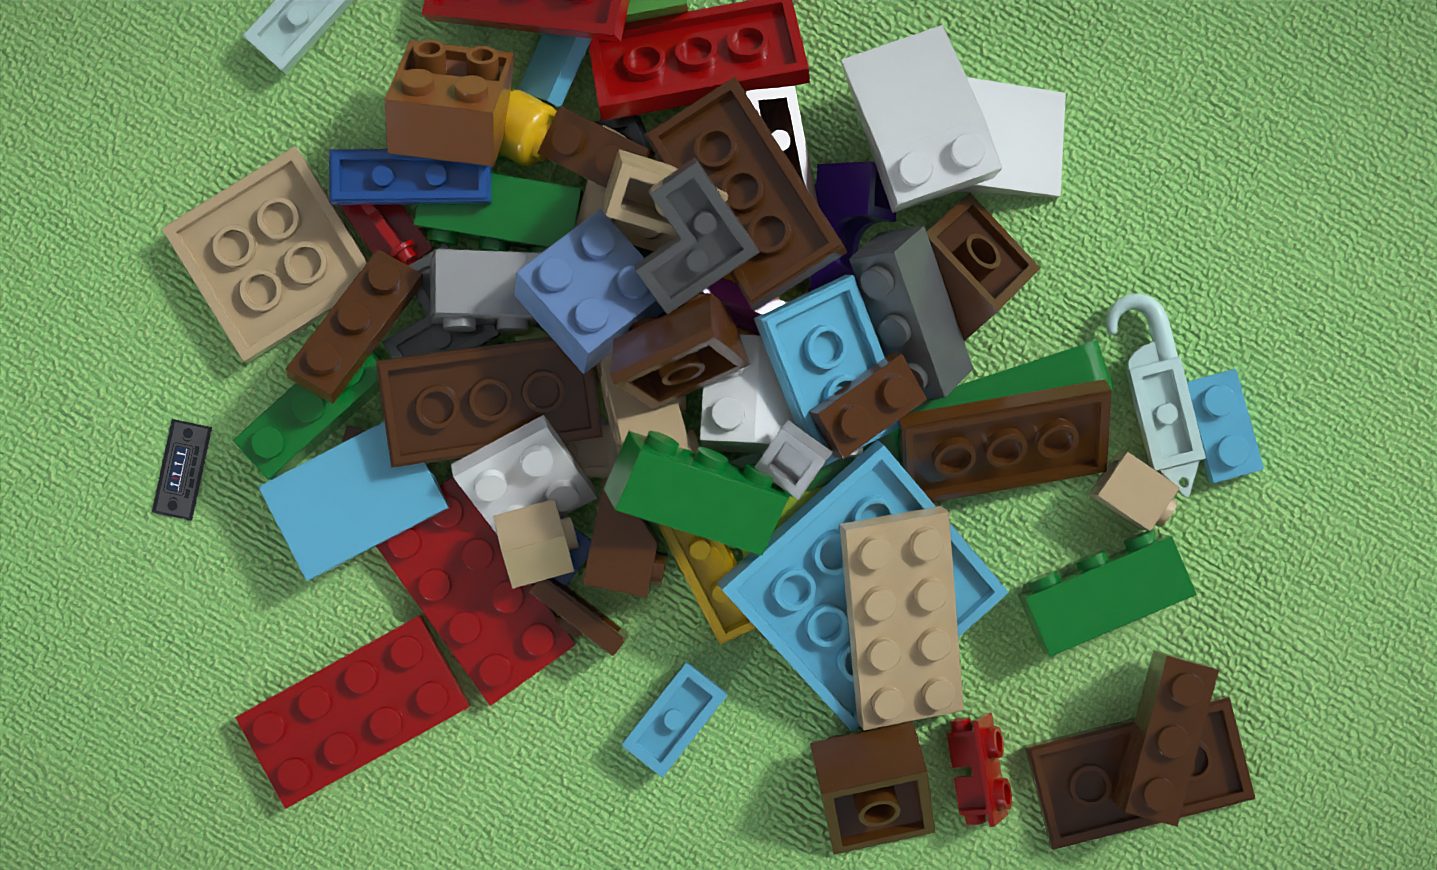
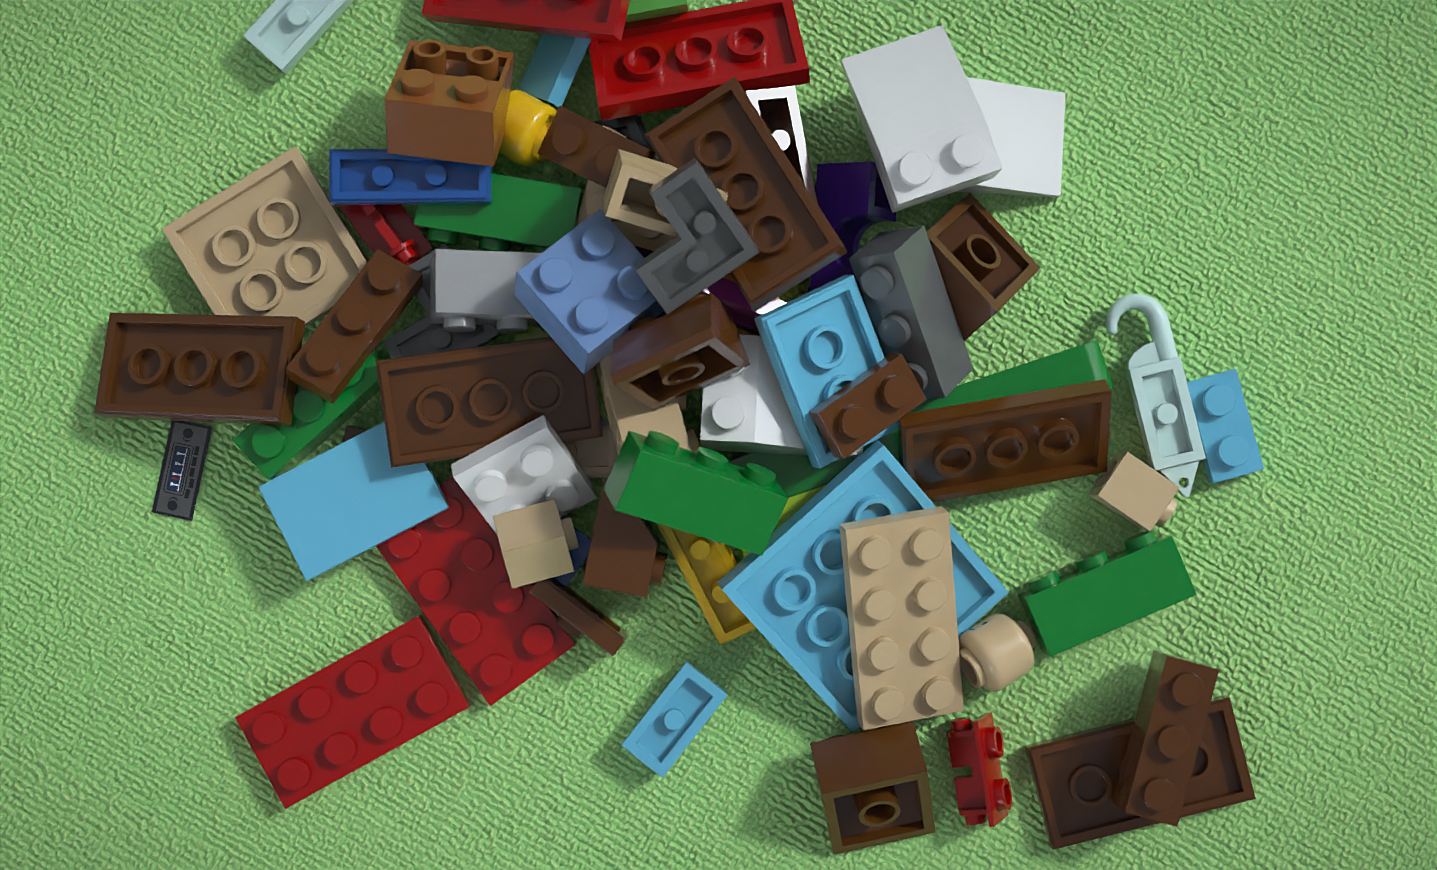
(199, 368): none -> reddish brown tile
(793, 459): light grey plate -> none
(996, 652): none -> tan head

